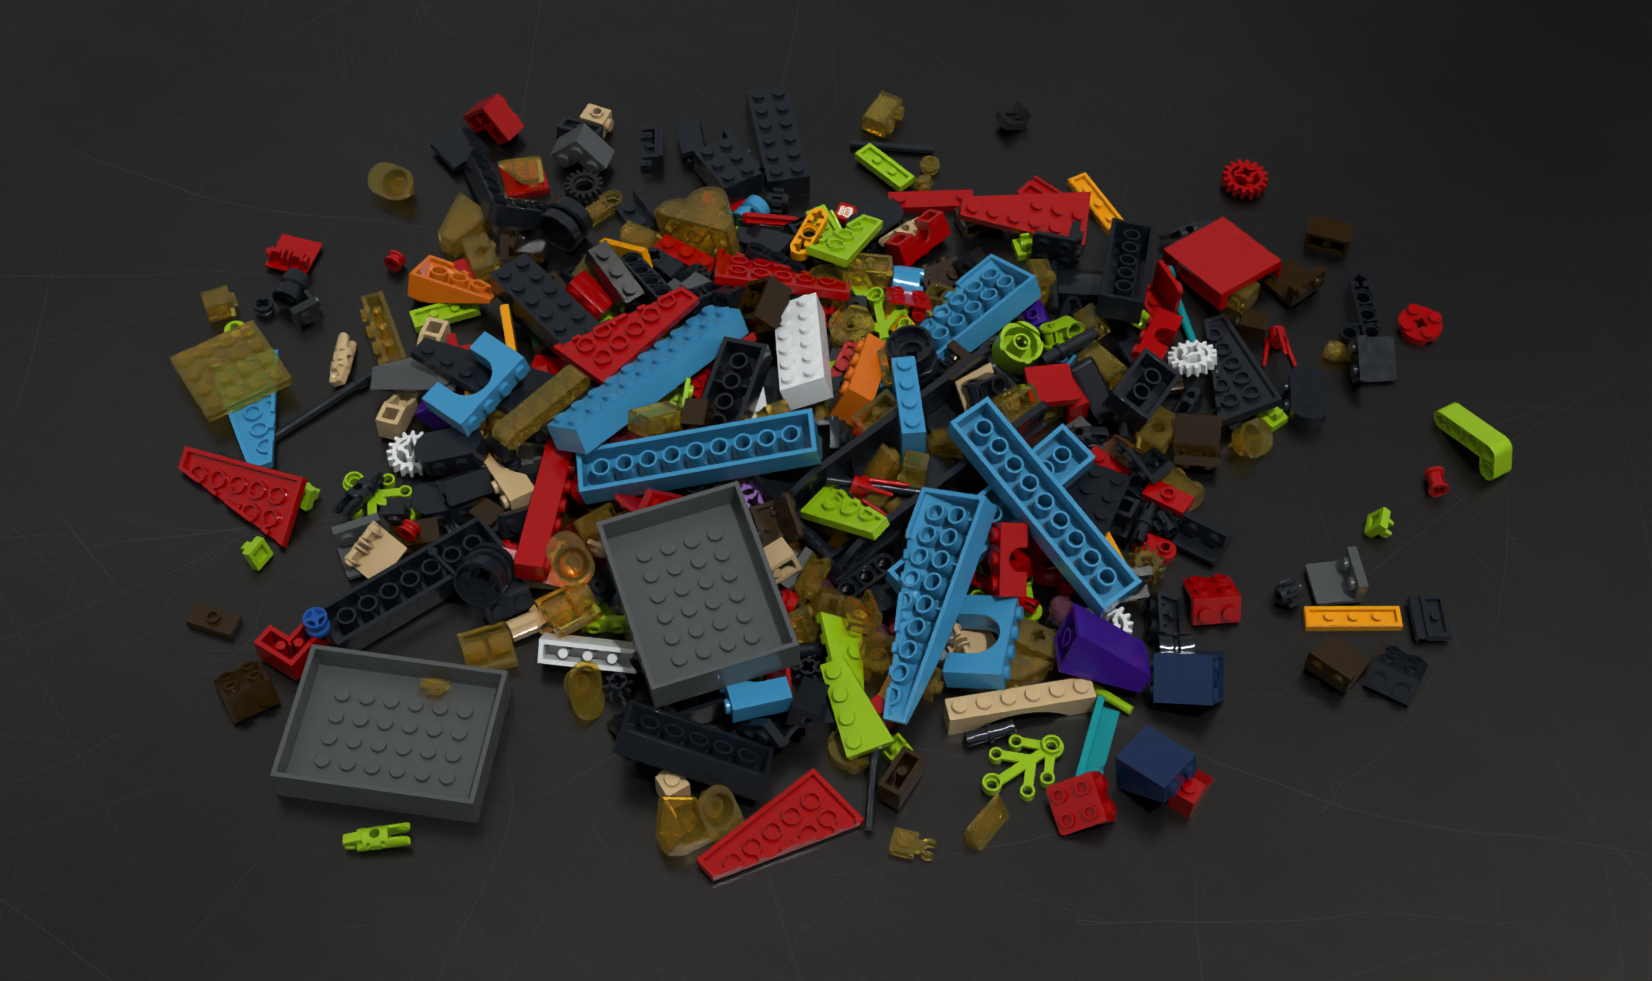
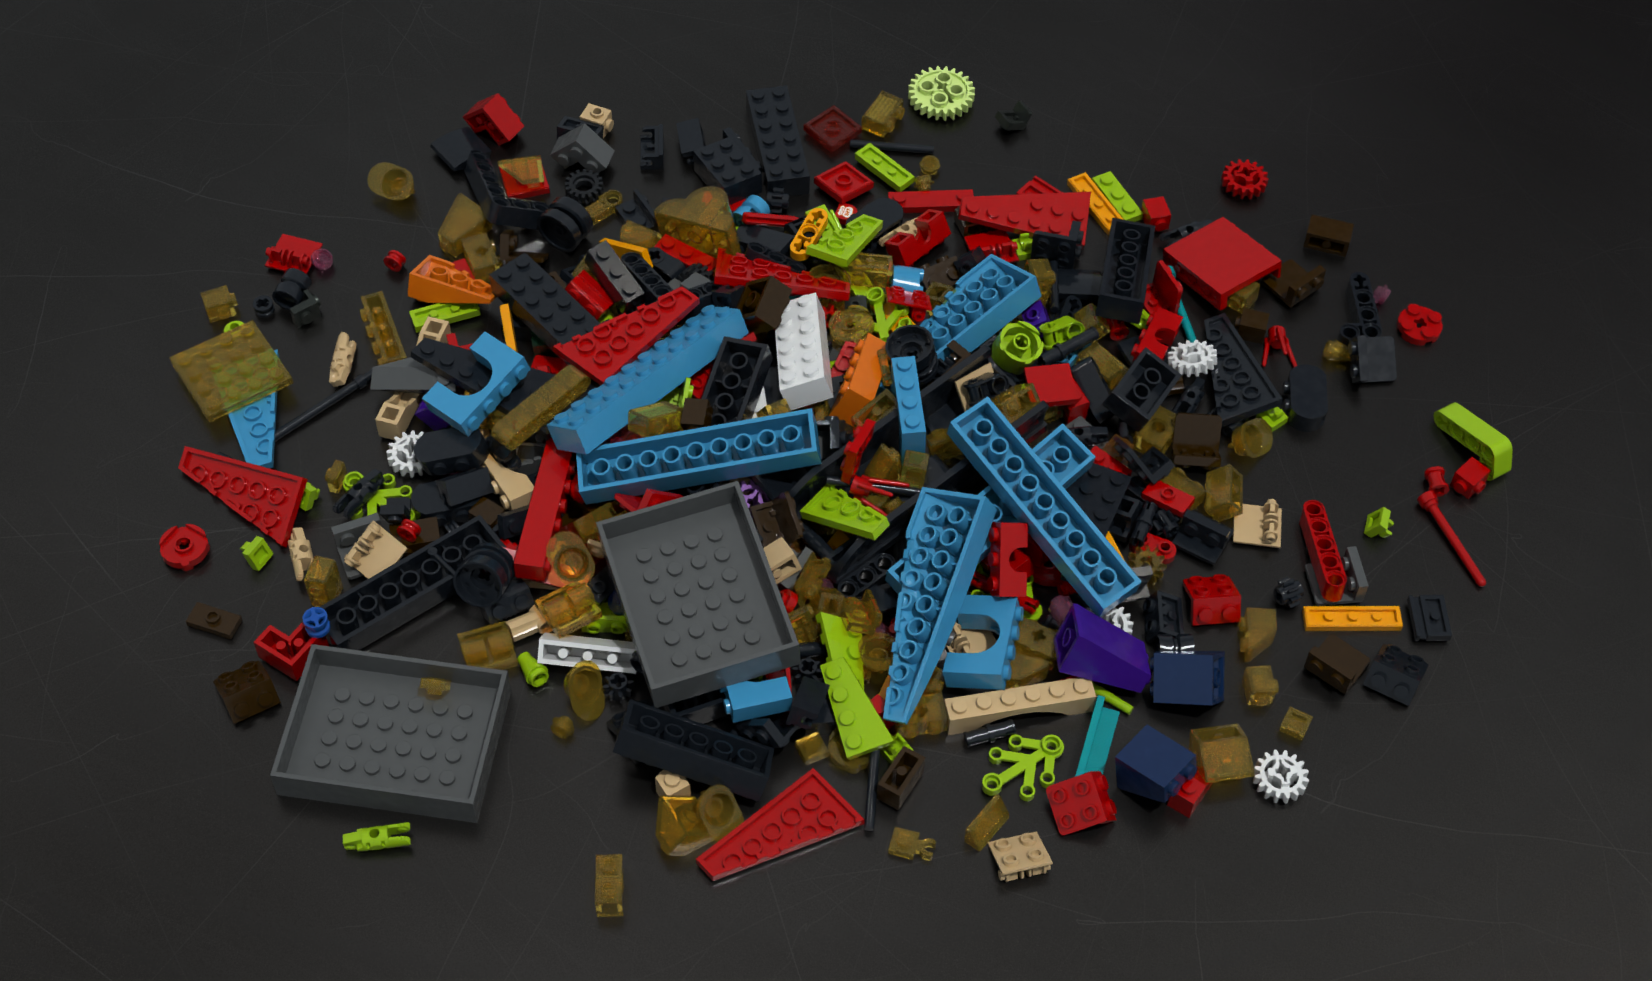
(188, 557): none -> red plate
(300, 552): none -> tan hinge
(322, 259): none -> clear pink plate
(322, 581): none -> clear yellow brick
(335, 476): none -> clear yellow plate
(534, 673): none -> lime cone
(562, 727): none -> clear yellow plate
(609, 885): none -> clear yellow brick
(812, 748): none -> clear yellow plate
(832, 128): none -> clear red plate
(843, 182): none -> red plate
(855, 449): none -> red plate
(933, 717): none -> clear yellow brick
(941, 93): none -> yellowish green gear
(994, 242): none -> red hinge
(1020, 854): none -> tan hinge
(1118, 196): none -> lime plate
(1119, 328): none -> red bush
(1156, 213): none -> red brick
(1221, 753): none -> clear yellow slope
(1224, 493): none -> clear yellow brick
(1258, 630): none -> clear yellow slope
(1259, 525): none -> tan hinge
(1259, 685): none -> clear yellow brick
(1277, 780): none -> white gear
(1296, 723): none -> clear yellow plate
(1323, 551): none -> red beam
(1381, 294): none -> clear pink plate
(1430, 503): none -> red piece
(1470, 478): none -> red brick

